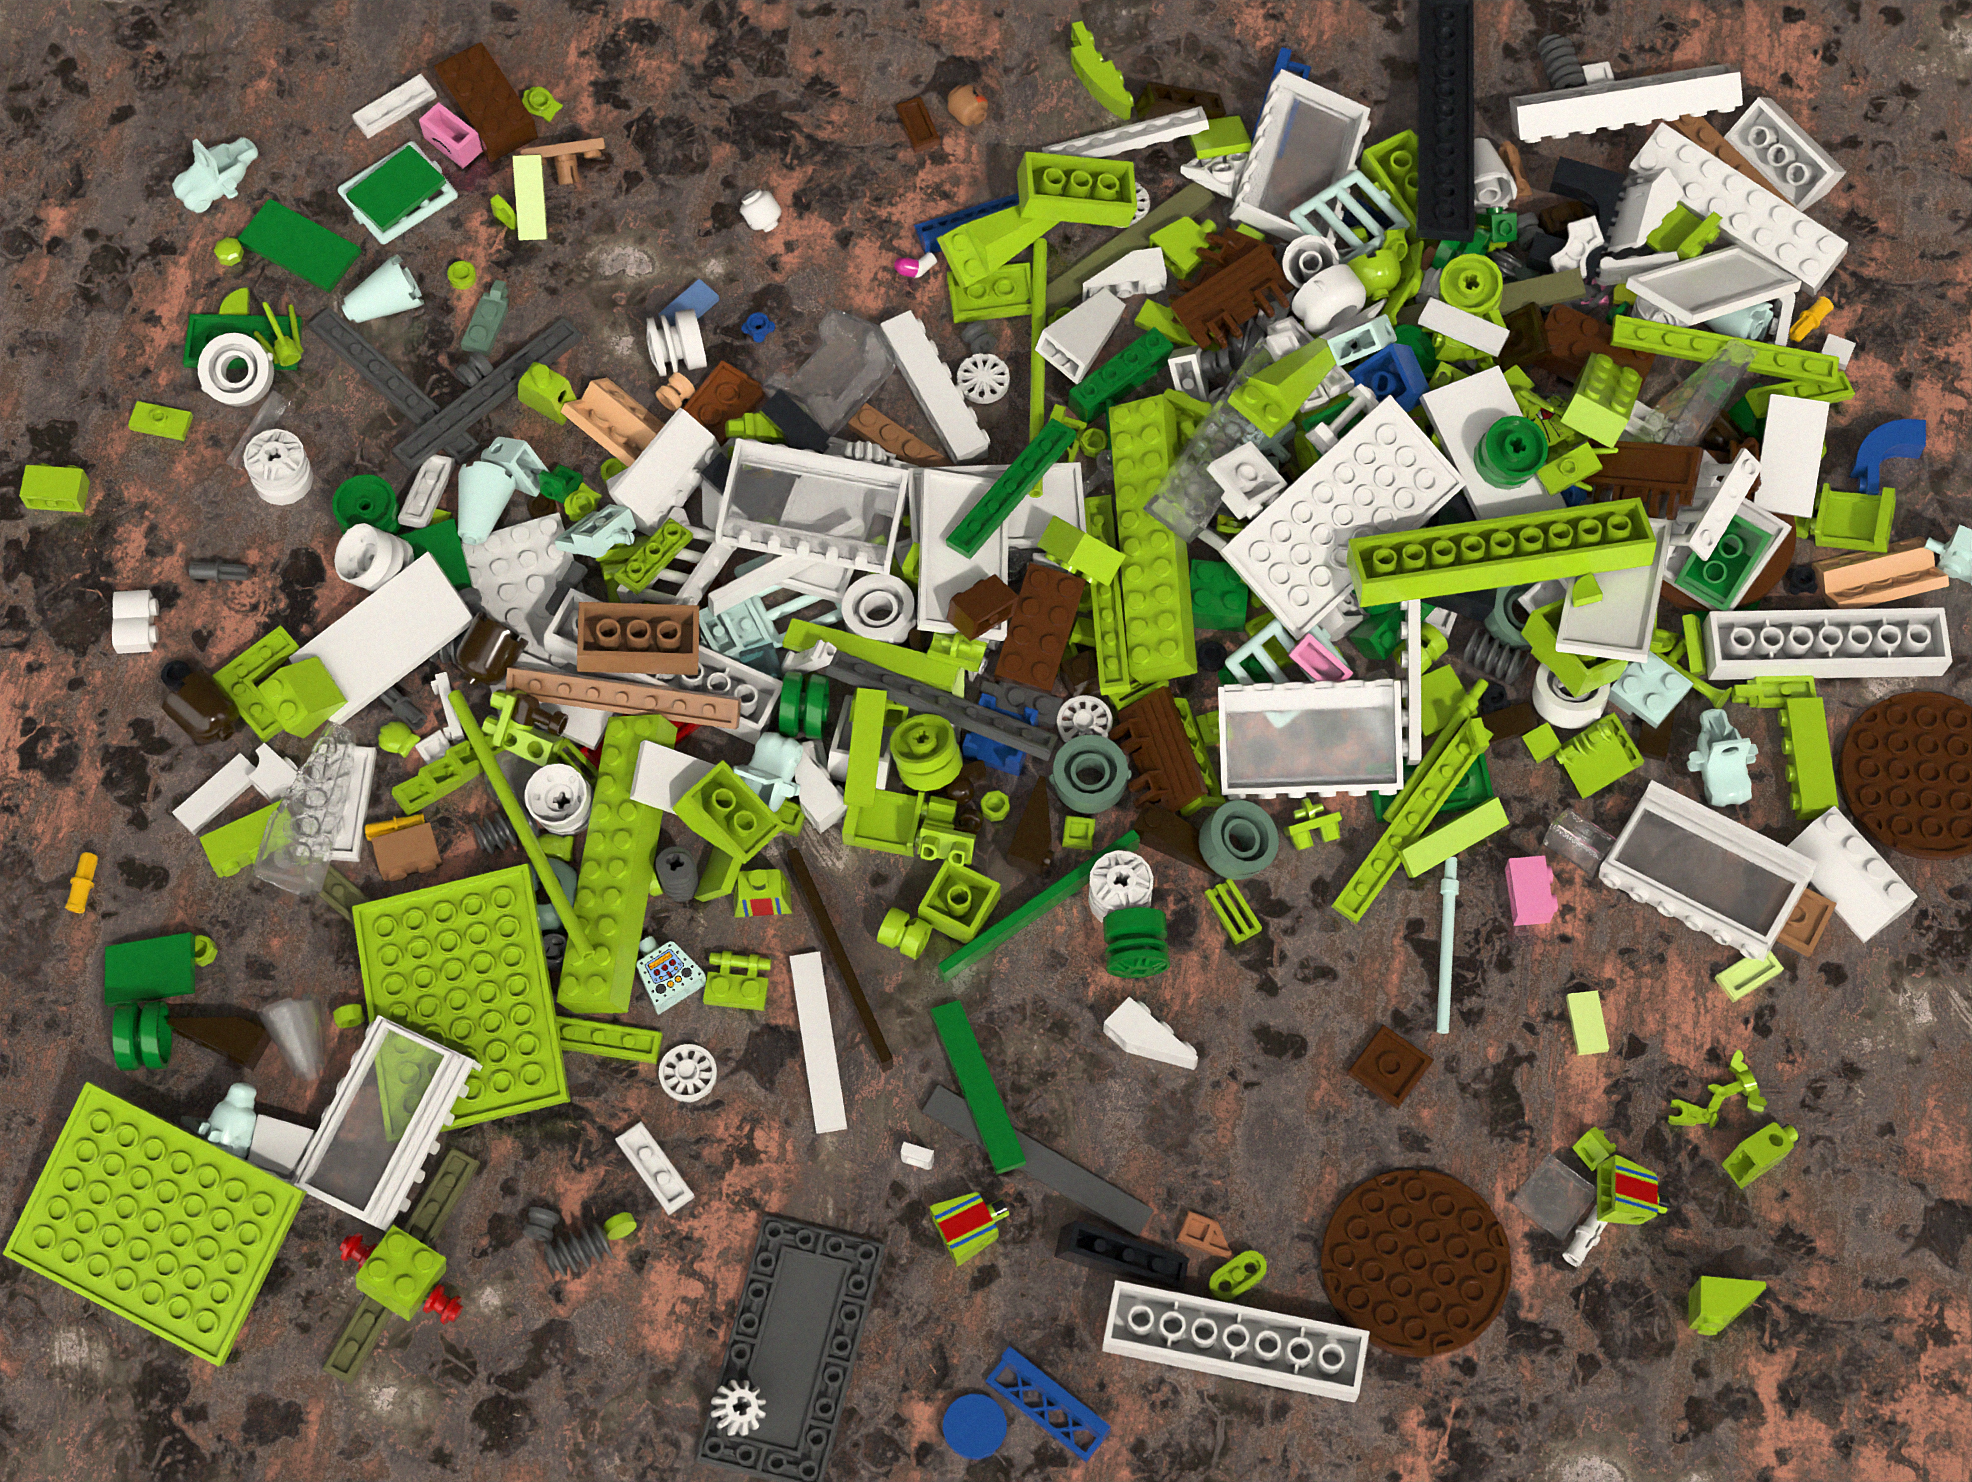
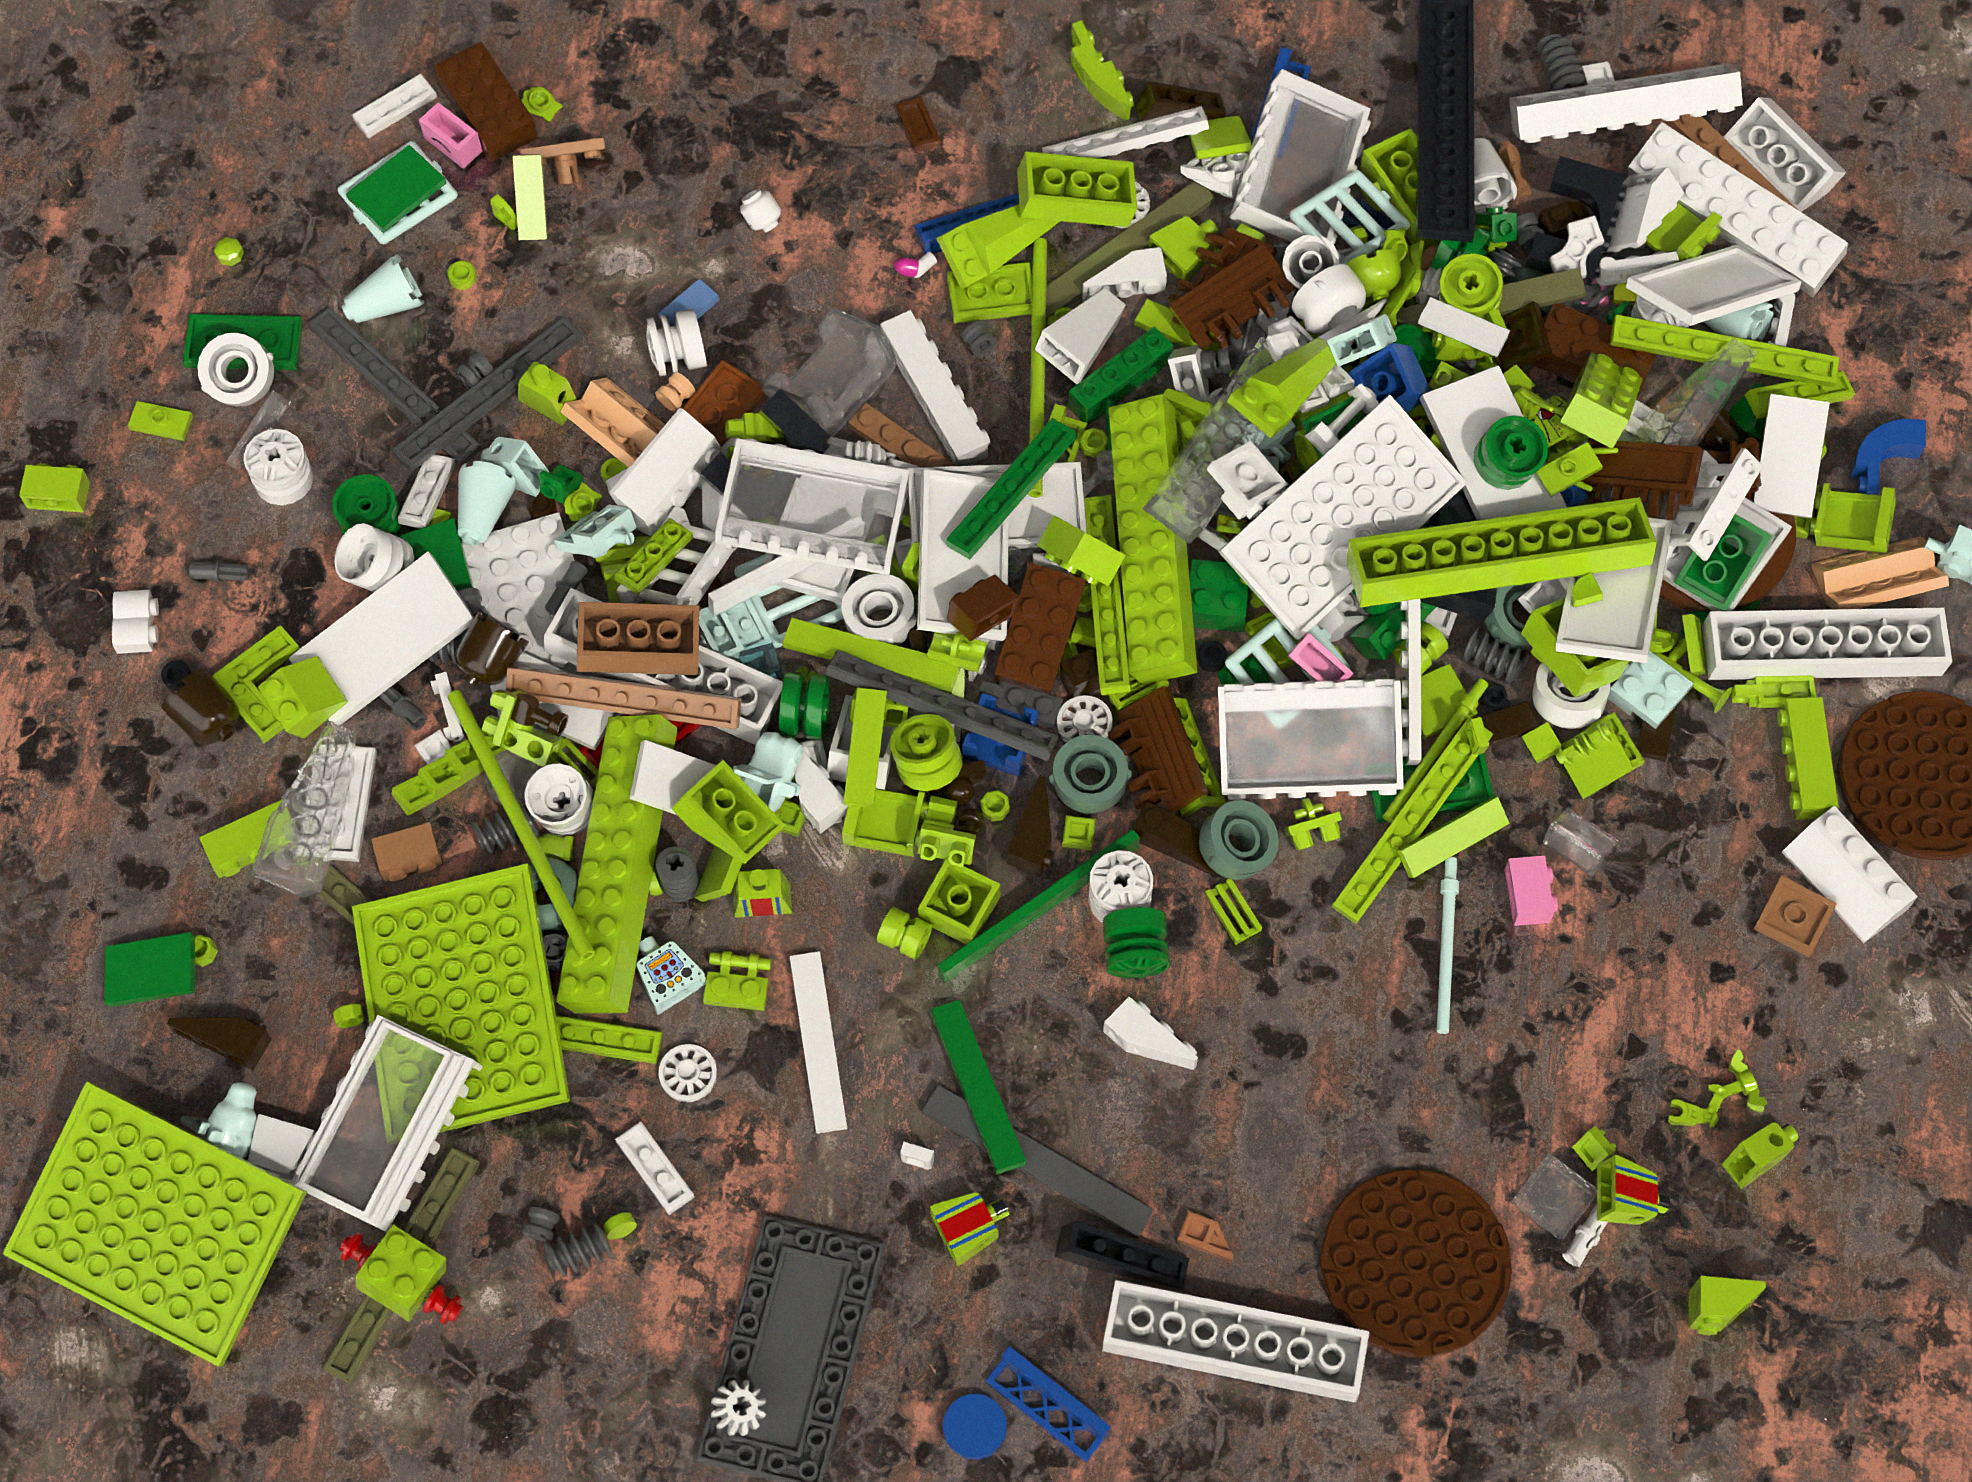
(82, 883): yellow axle -> none
(142, 1036): green wheel -> none
(214, 173): light aqua piece -> none
(215, 794): white tile -> none
(236, 303): lime tile -> none
(272, 774): white brick -> none
(285, 350): lime plant -> none
(297, 1034): clear cone -> none
(299, 245): green tile -> none
(386, 827): yellow axle -> none
(397, 738): lime animal -> none
(487, 320): sand green hinge -> none
(758, 319): blue plate -> none
(810, 659): white piece -> none
(840, 960): dark brown tile -> none
(967, 105): medium nougat head -> none
(983, 378): white wheel -> none
(1209, 728): lime tile -> none
(1237, 1277): lime plate -> none
(1390, 1067): reddish brown tile -> none
(1587, 1022): yellowish green tile -> none
(1707, 871): window -> none
(1722, 760): light aqua piece -> none
(1747, 975): yellowish green tile -> none
(1804, 573): black plate -> none
(1810, 319): yellow axle -> none
(1838, 347): white tile -> none

